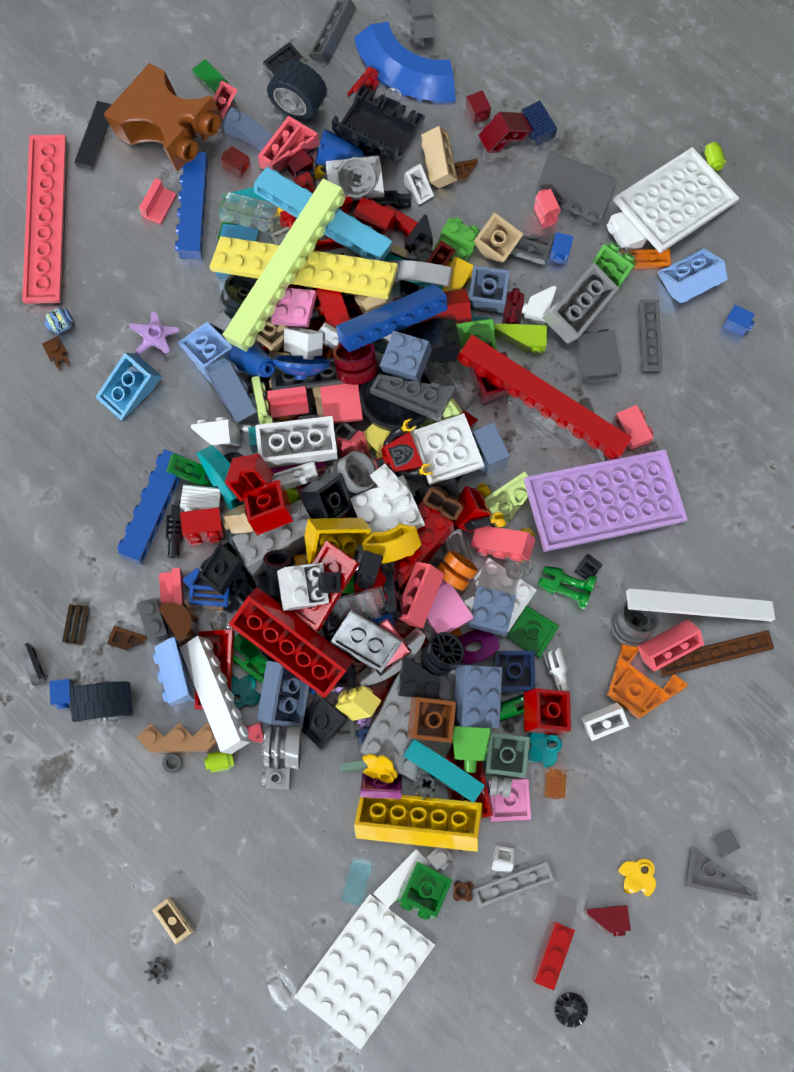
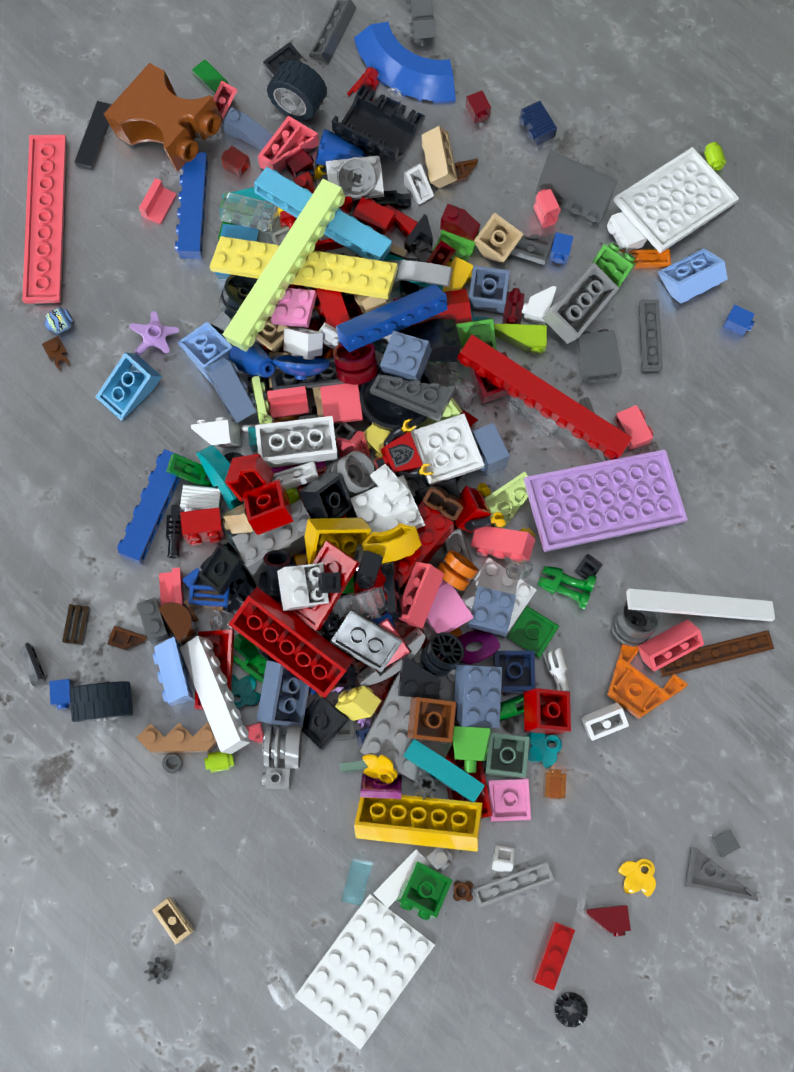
(459, 222): none -> dark red slope
(500, 786): light grey wheel -> none
(503, 129): dark red brick -> none

